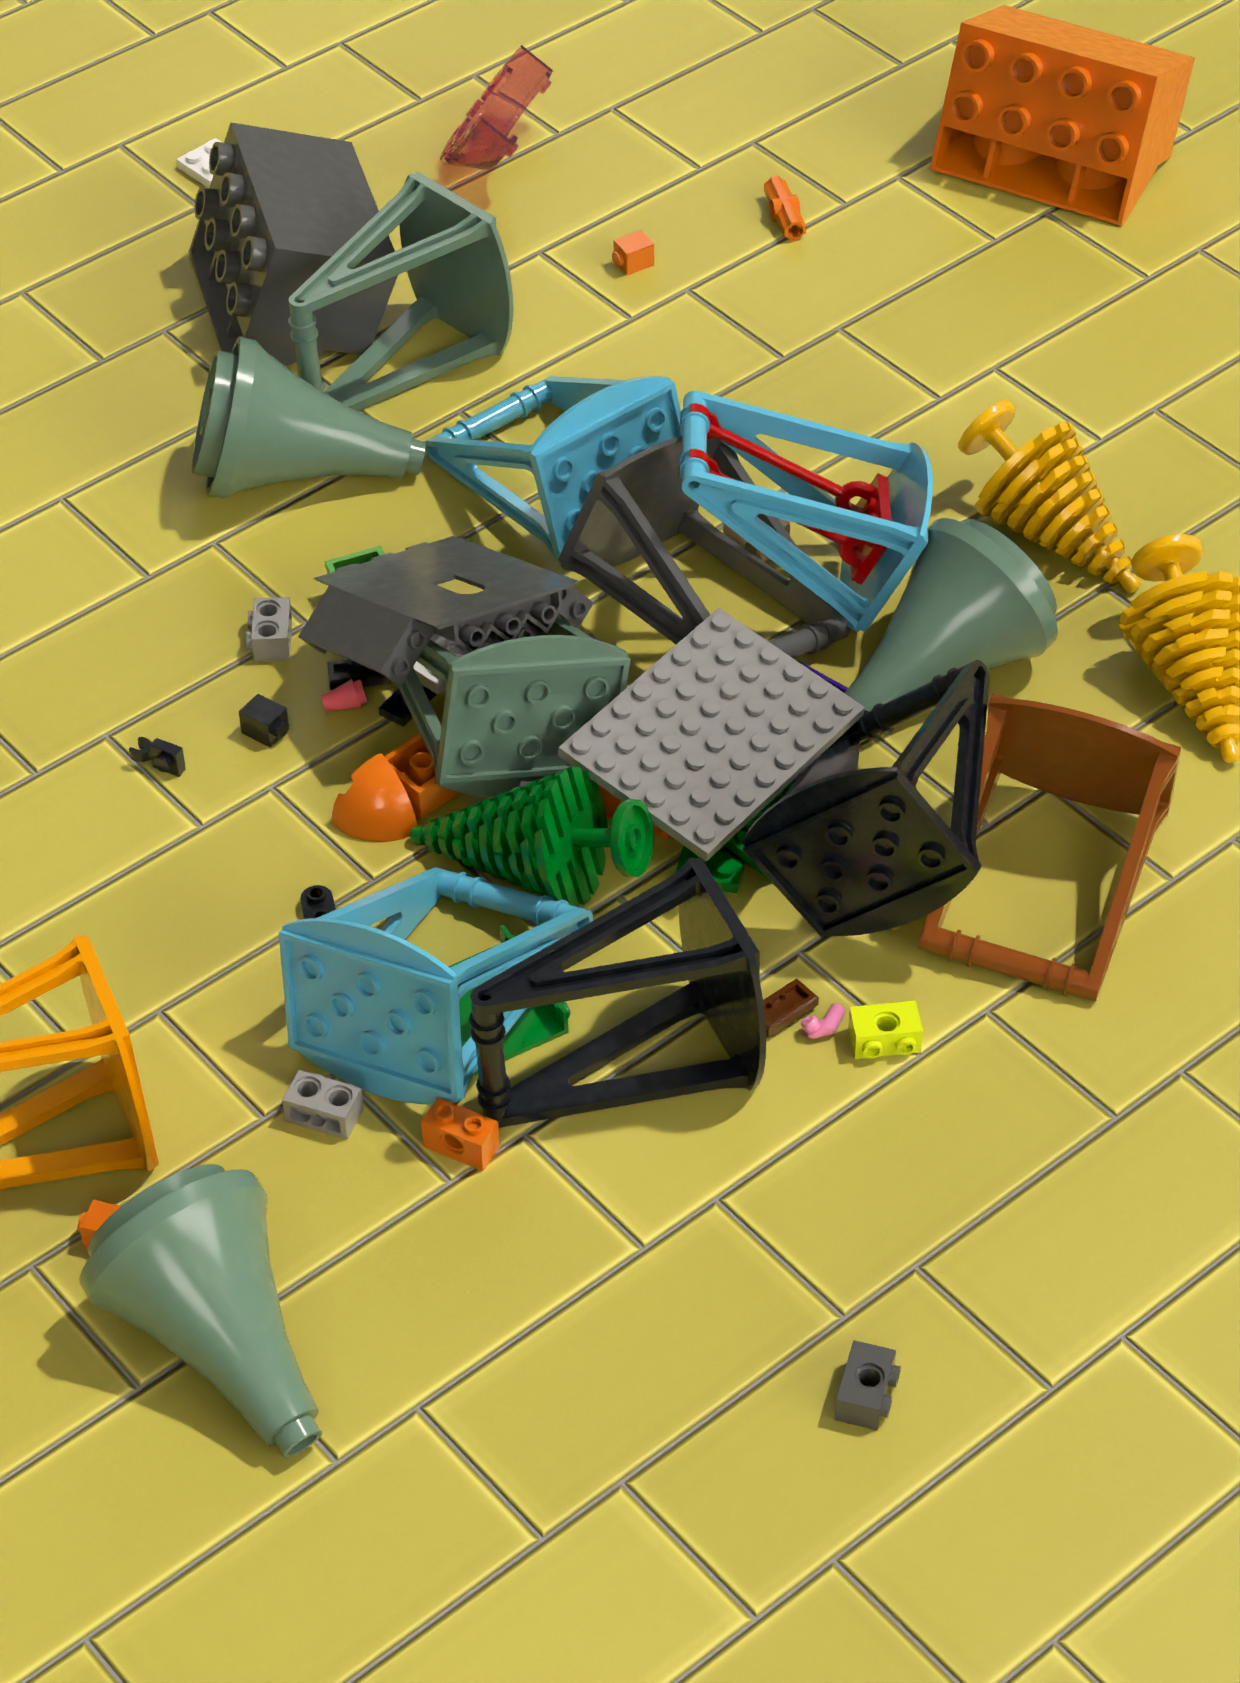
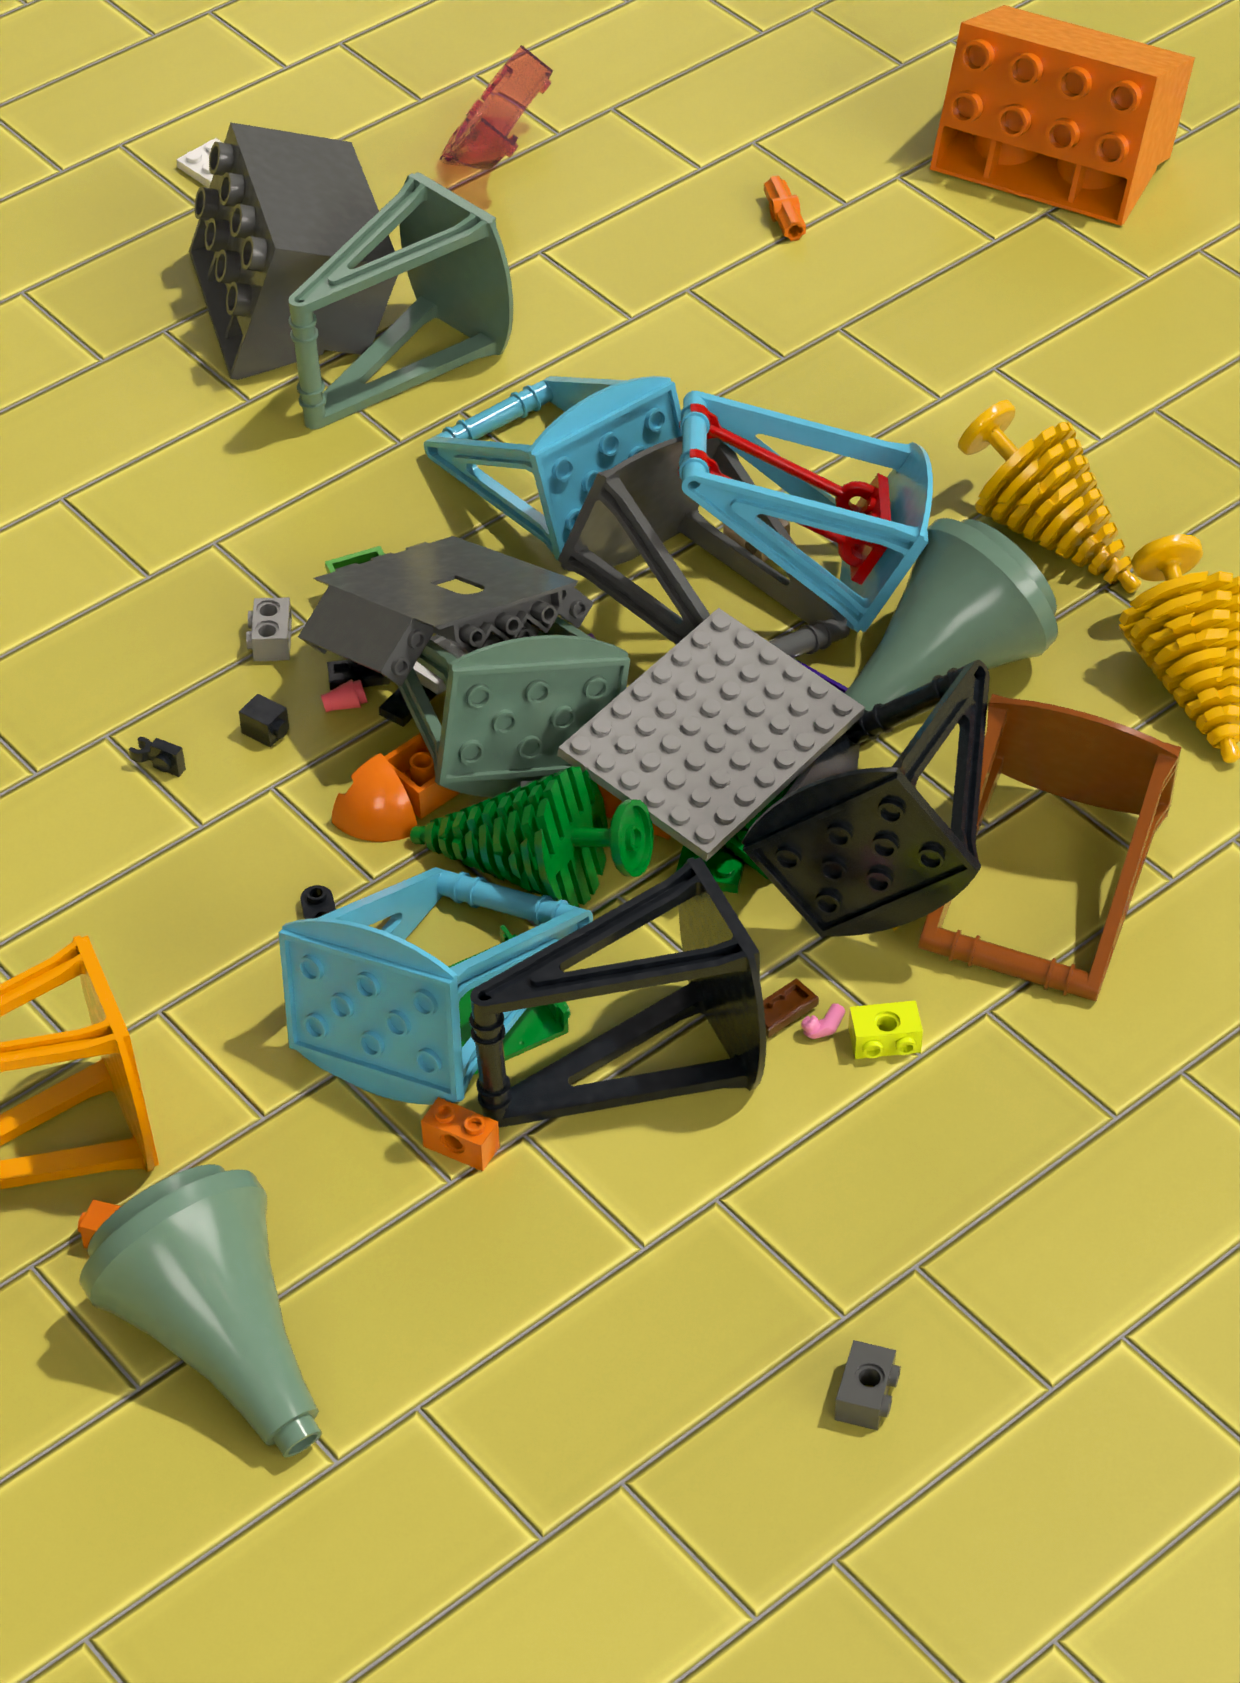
(273, 427): sand green piece -> none
(323, 1104): light grey brick -> none
(633, 252): orange brick -> none

